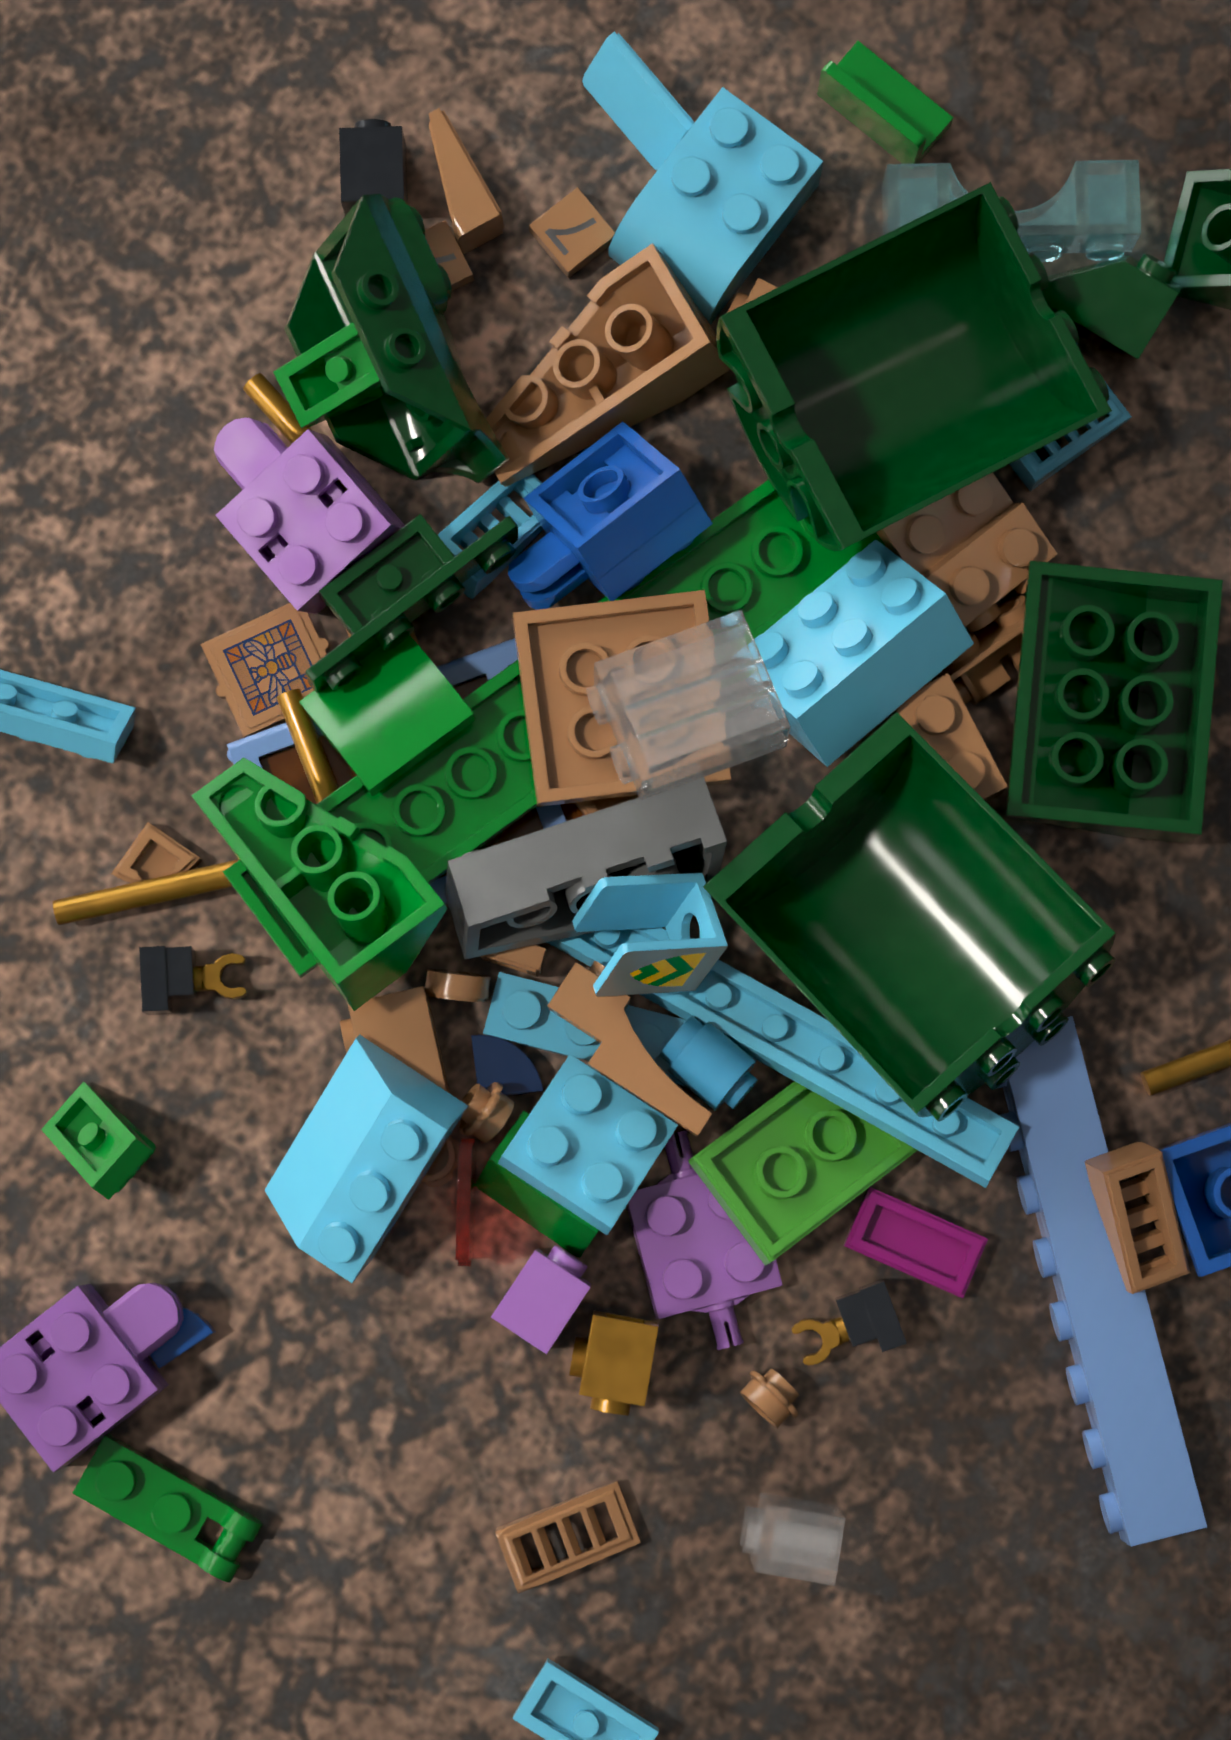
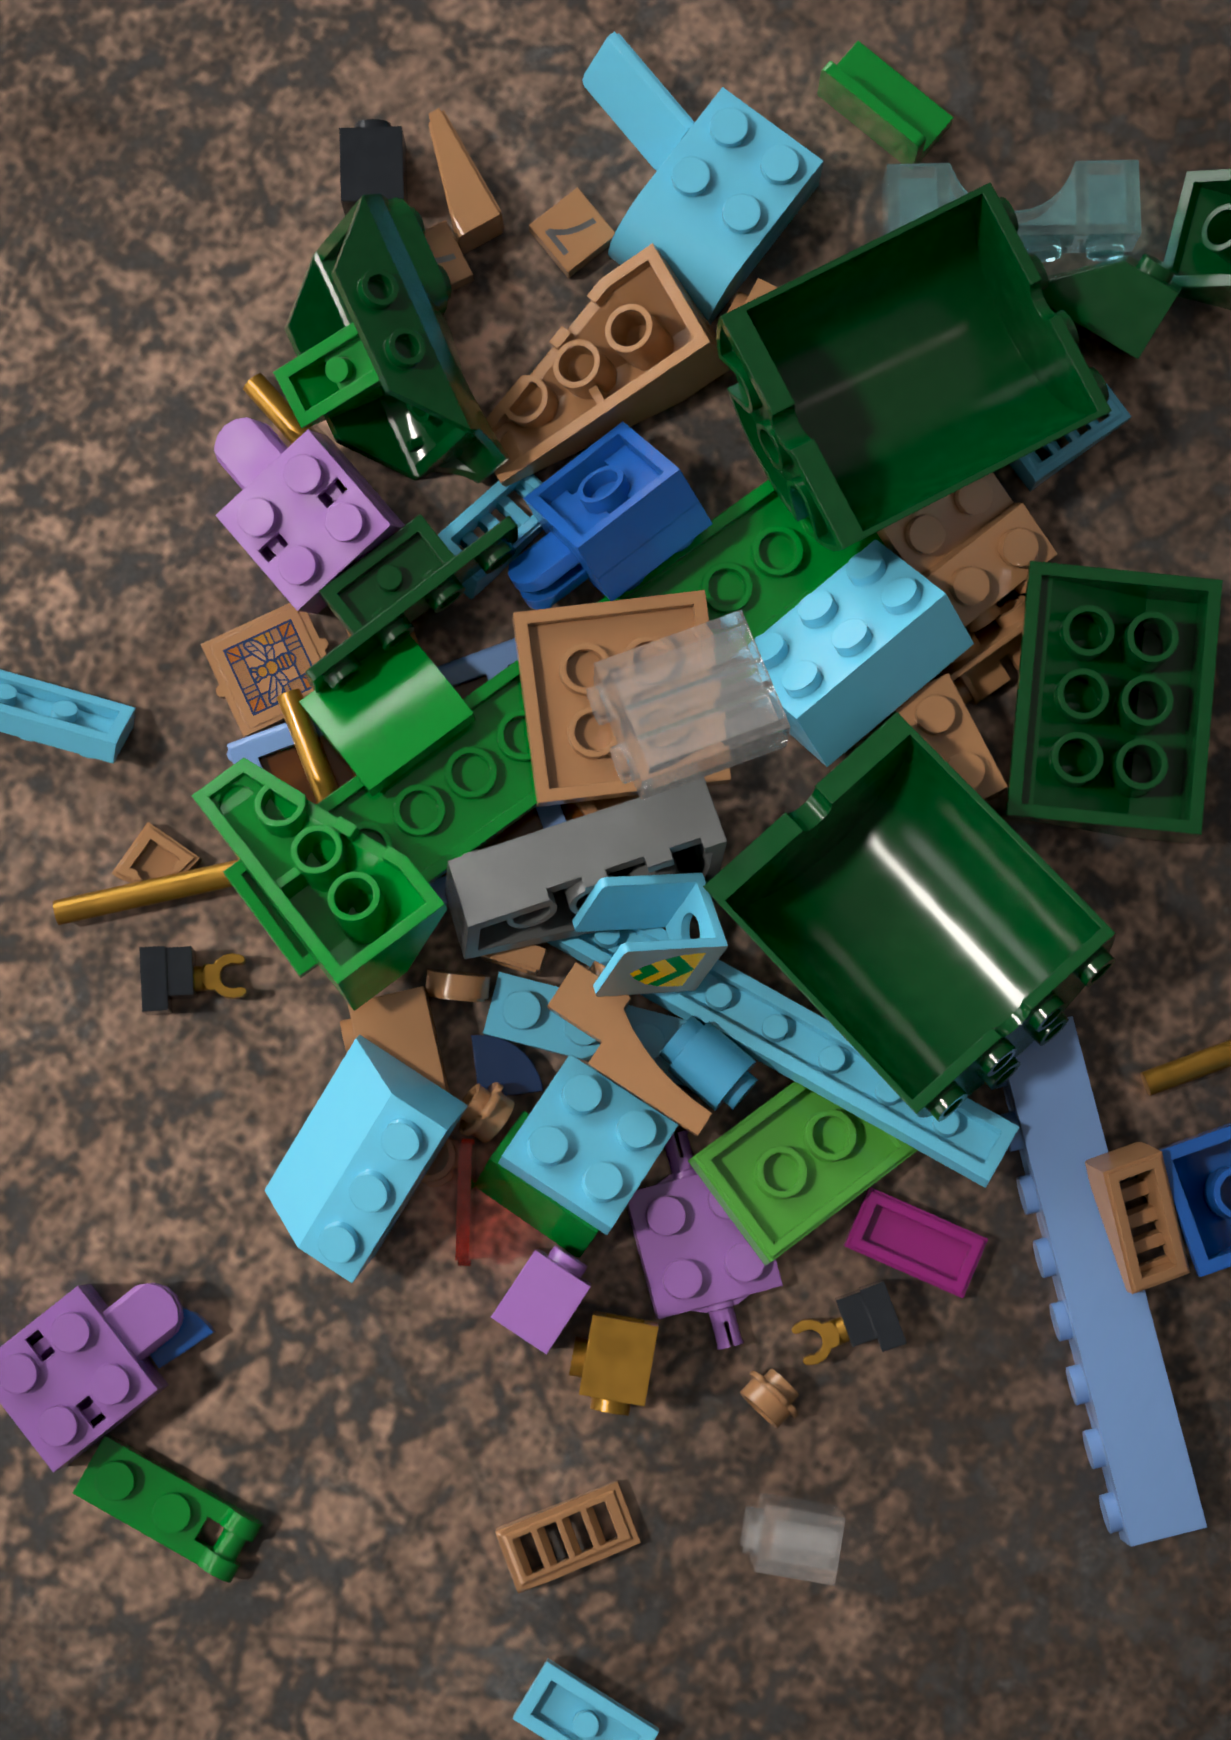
(98, 1141): green slope -> none

